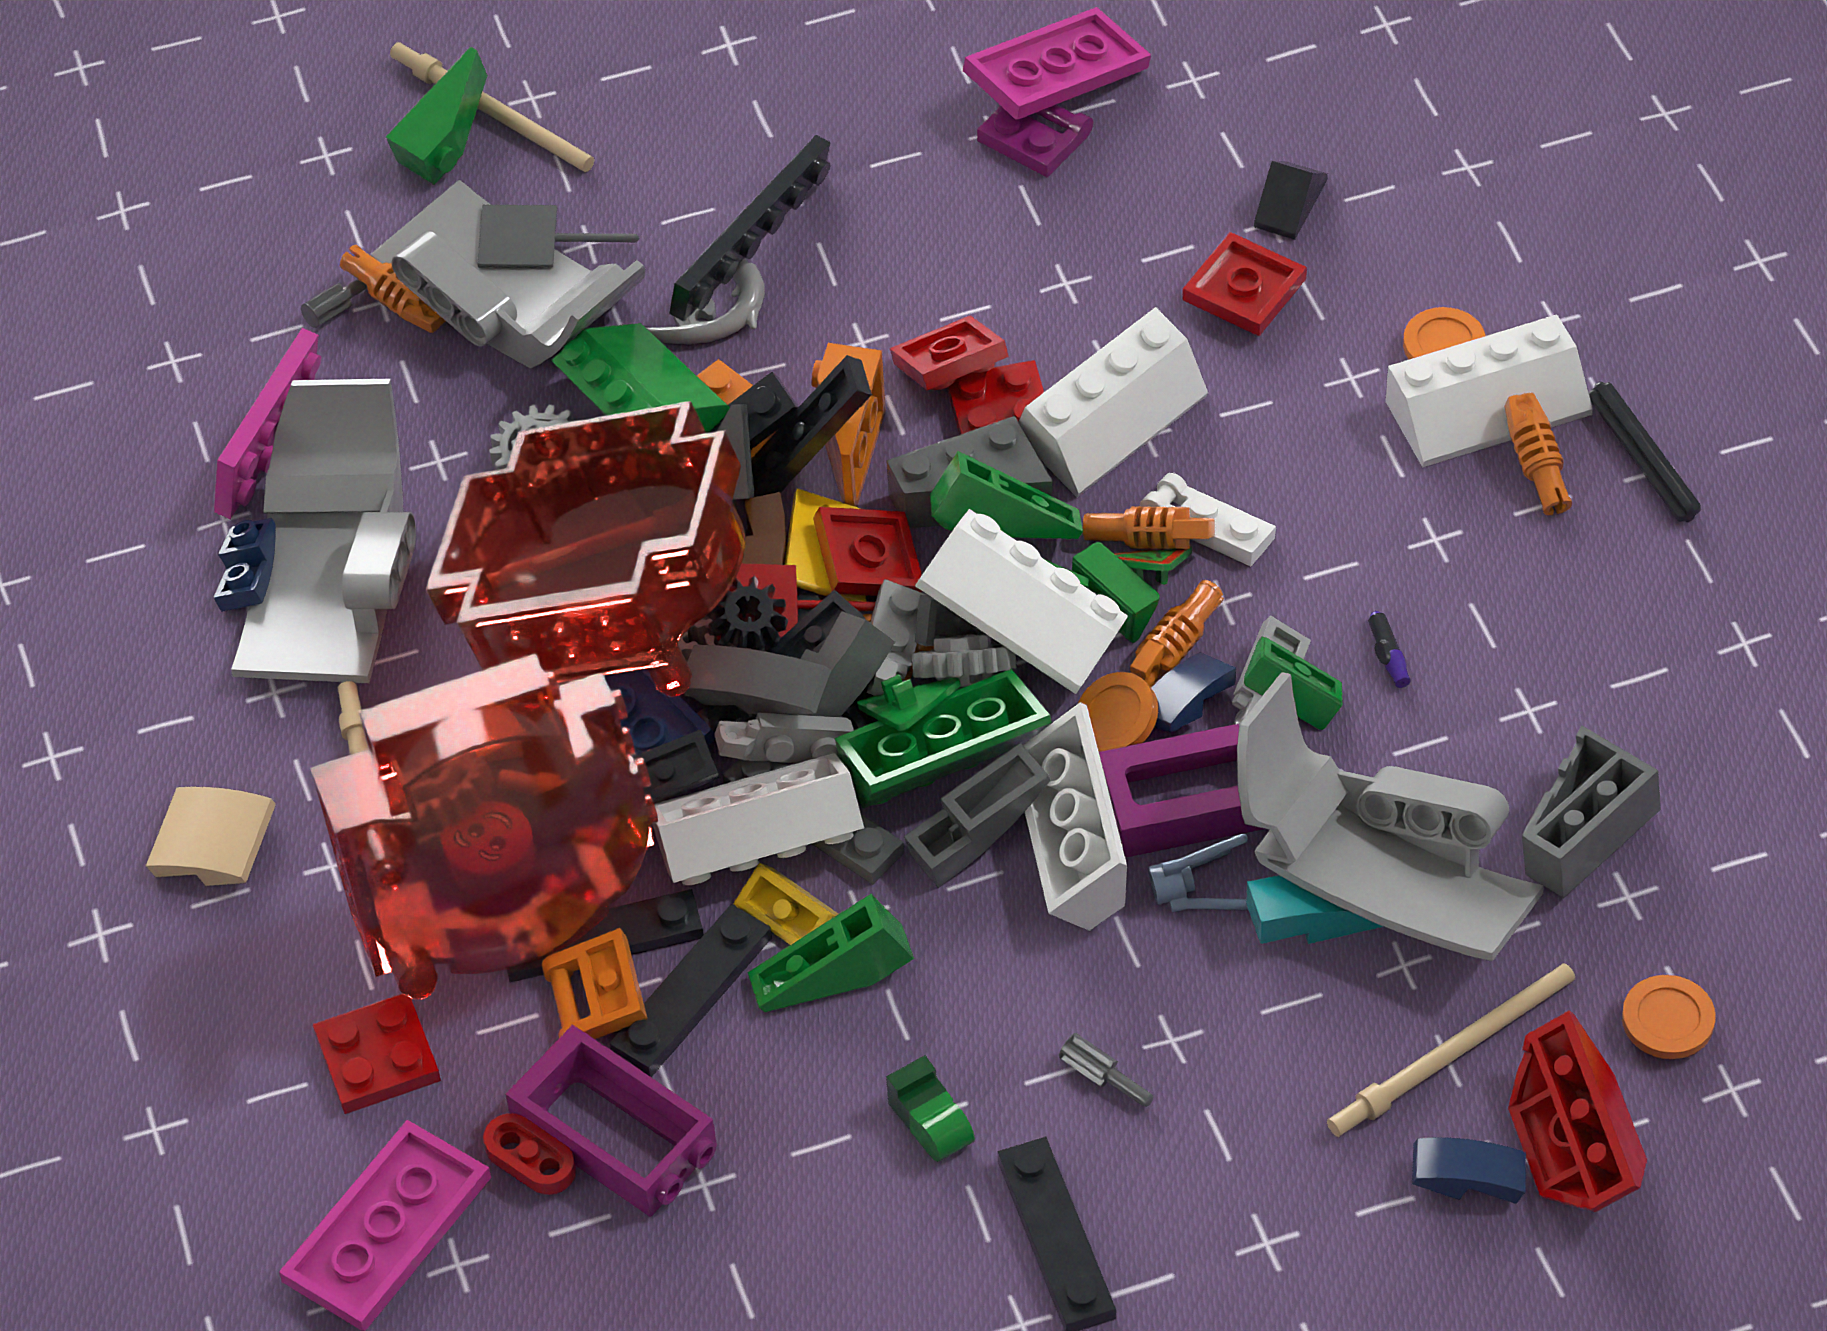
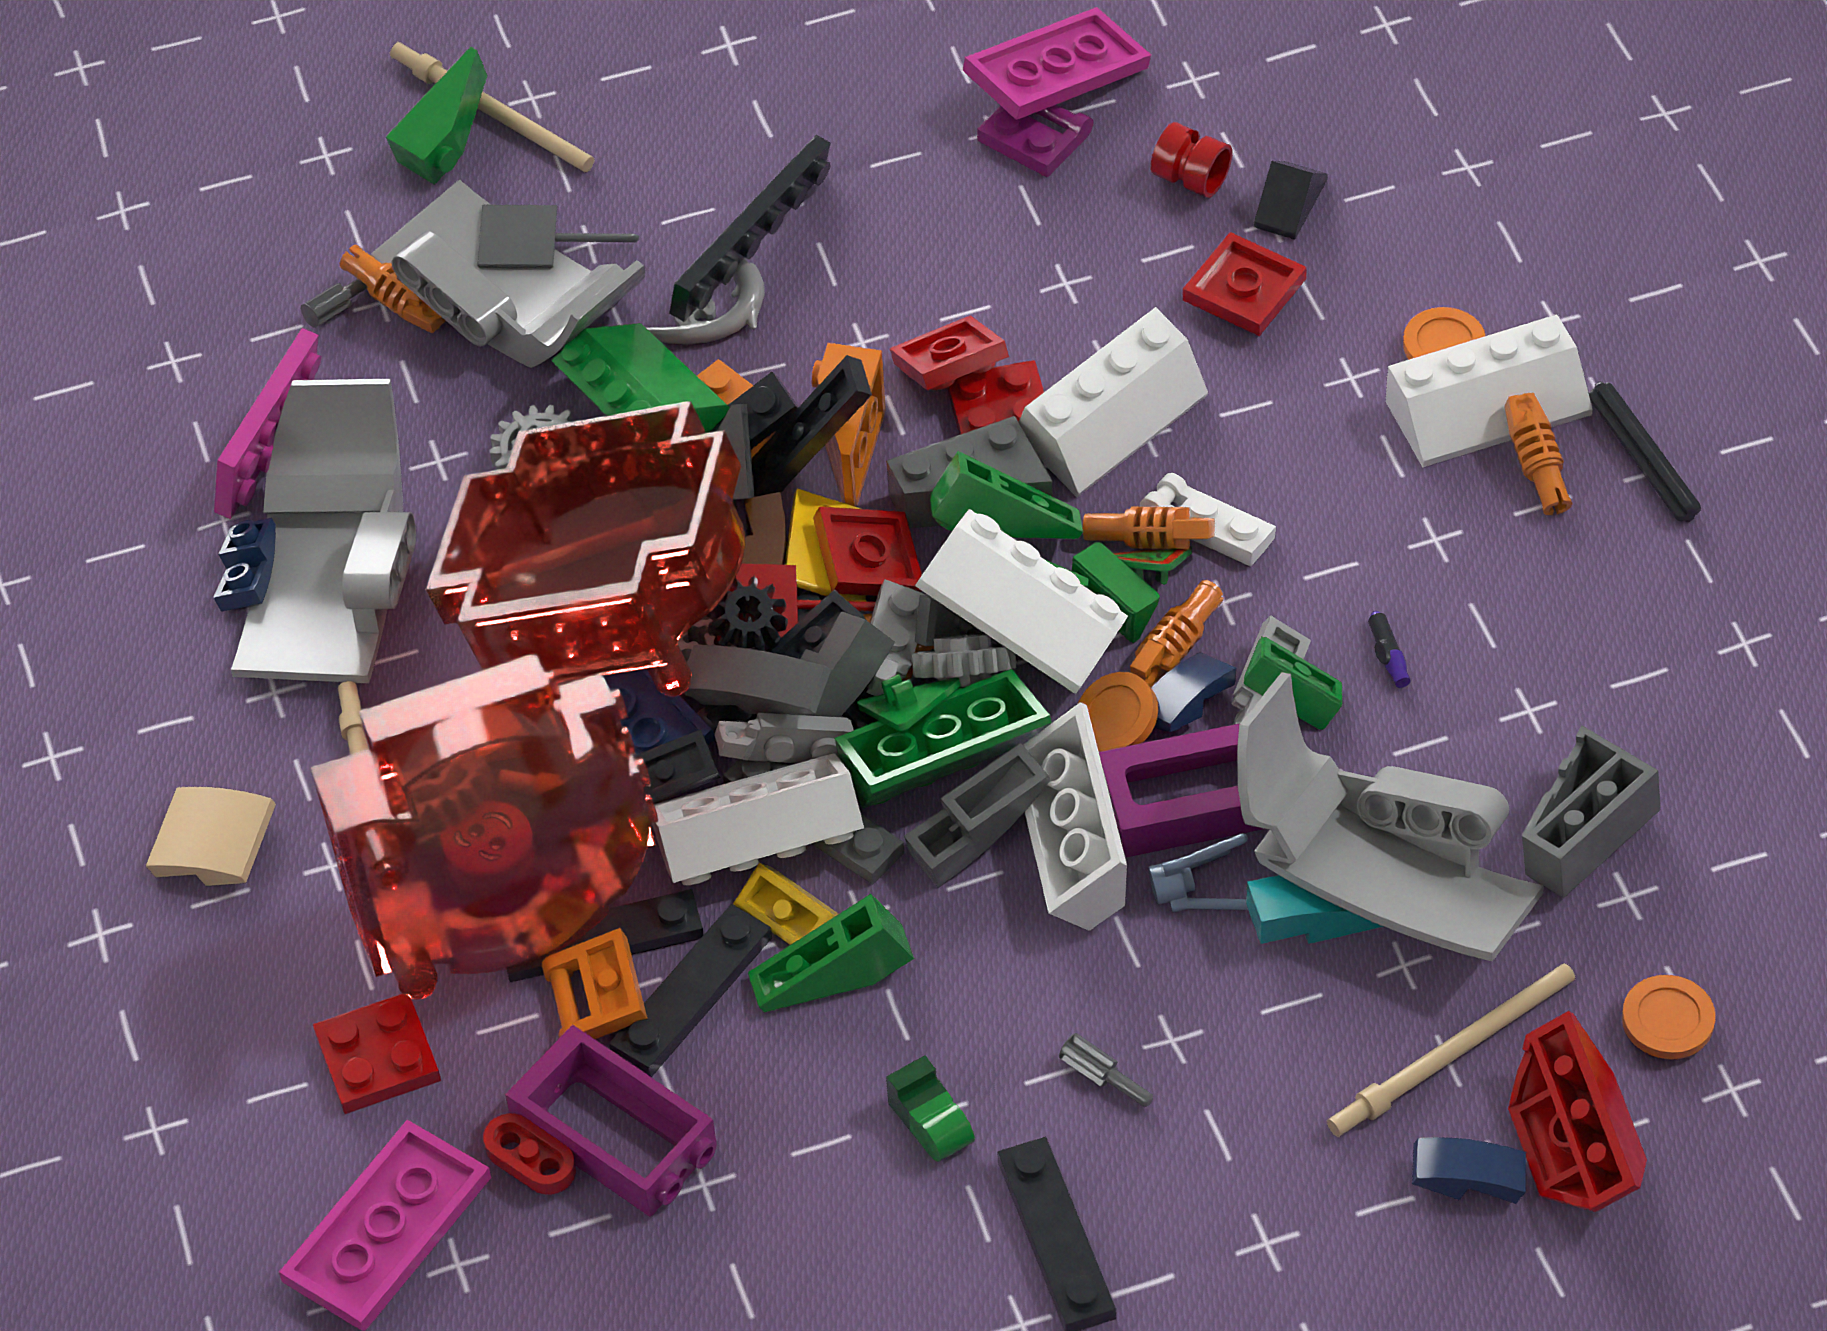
(1194, 160): none -> red wheel

